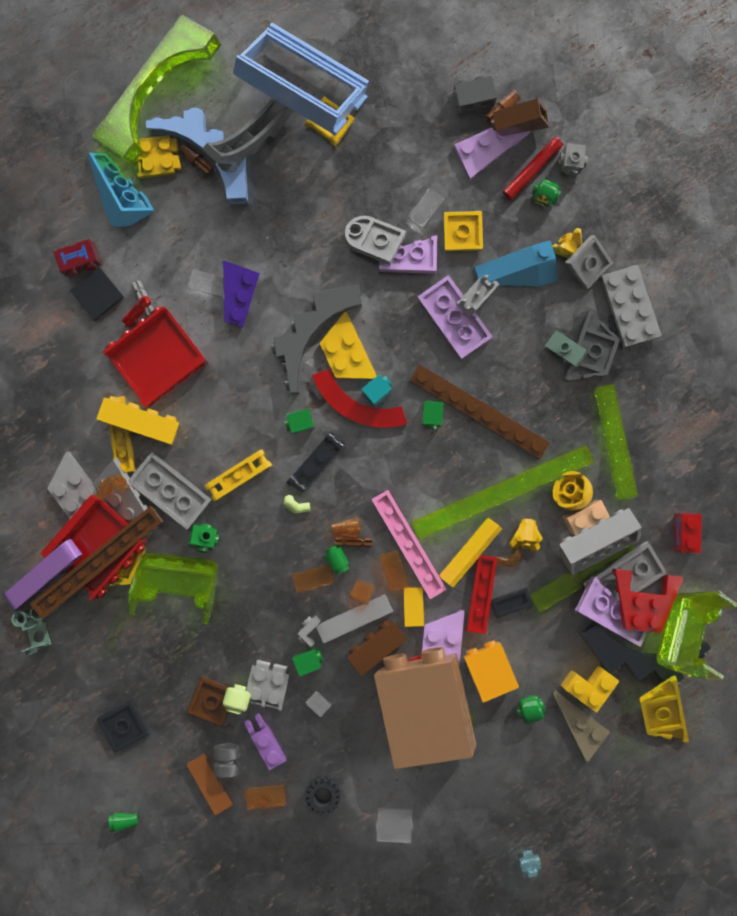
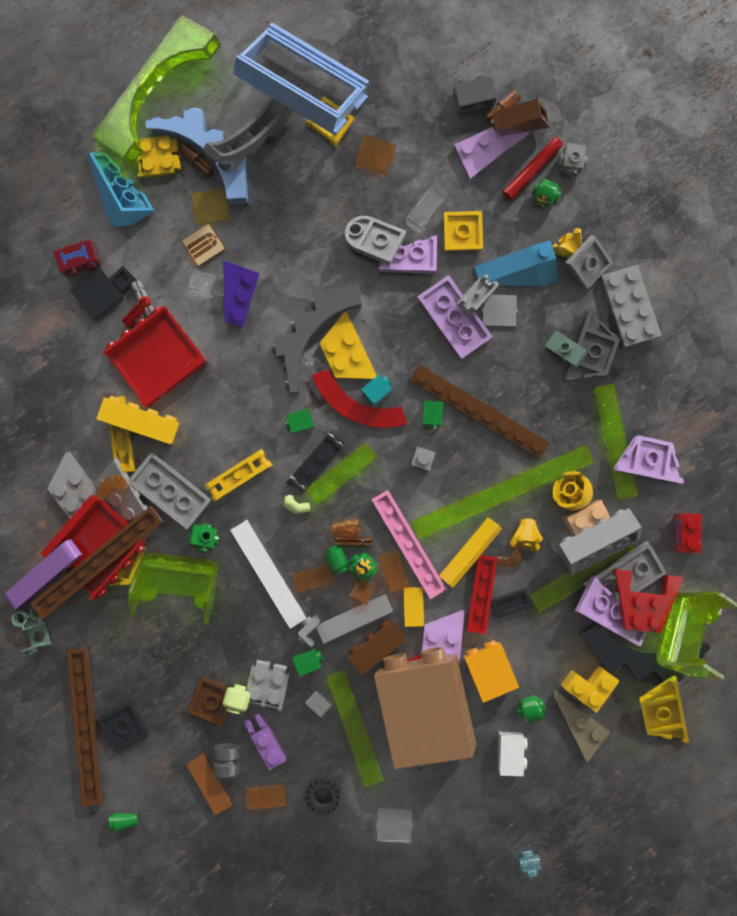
(85, 727): none -> reddish brown plate
(123, 279): none -> black tile
(203, 245): none -> piece
(210, 206): none -> clear yellow piece
(268, 574): none -> white tile
(341, 473): none -> clear neon green plate
(355, 728): none -> clear neon green tile
(363, 566): none -> green head
(375, 154): none -> clear orange piece
(422, 459): none -> light grey brick
(500, 310): none -> light grey piece
(511, 753): none -> white brick
(650, 459): none -> lavender wing

